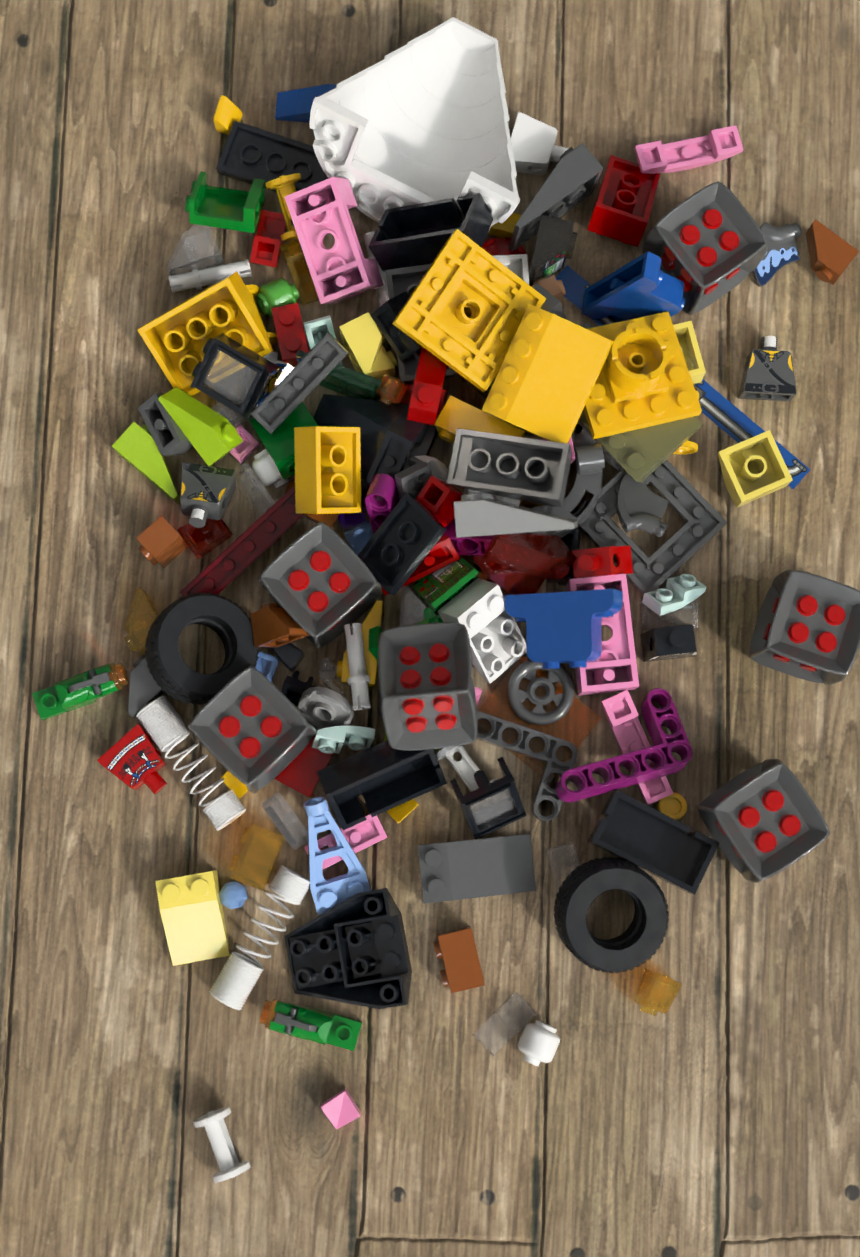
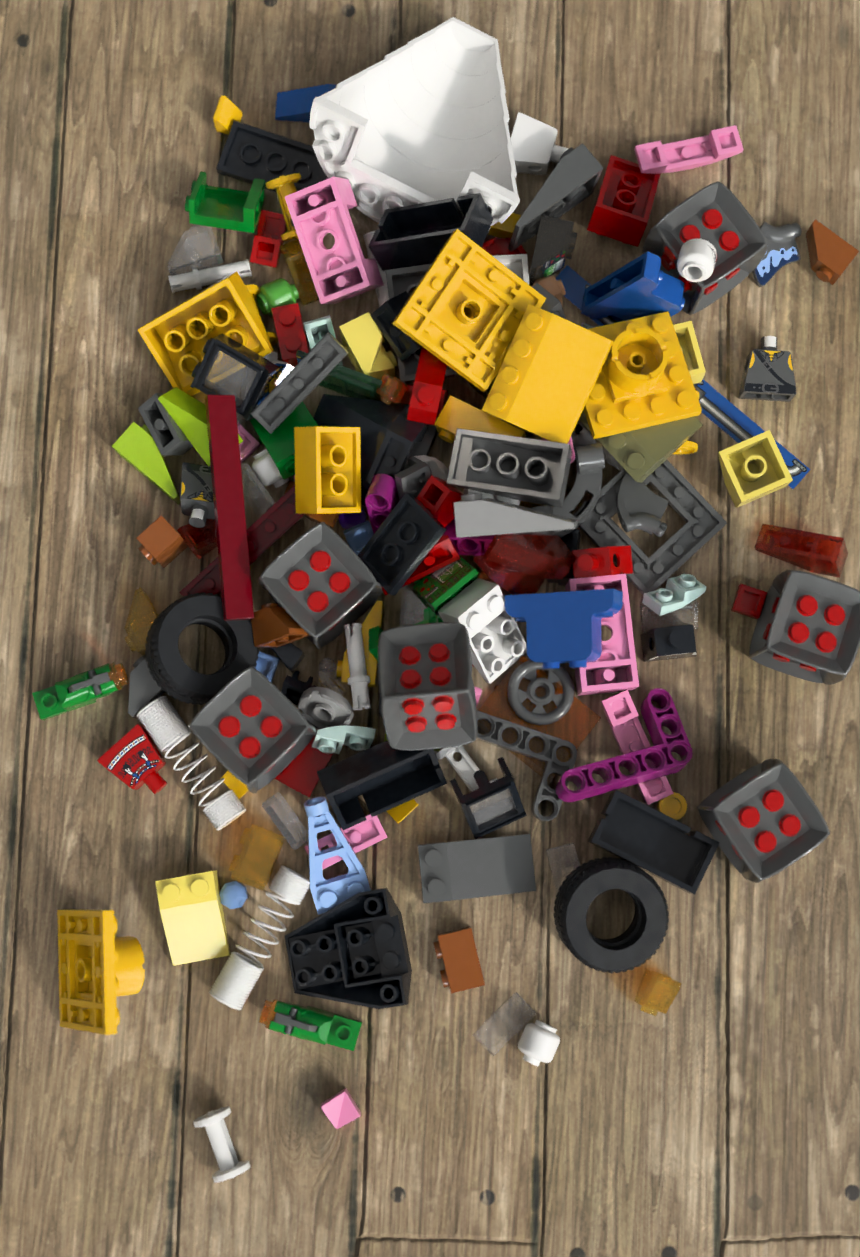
(95, 969): none -> yellow piece
(229, 507): none -> dark red tile
(696, 260): none -> white head
(748, 601): none -> red tile
(804, 549): none -> clear red slope

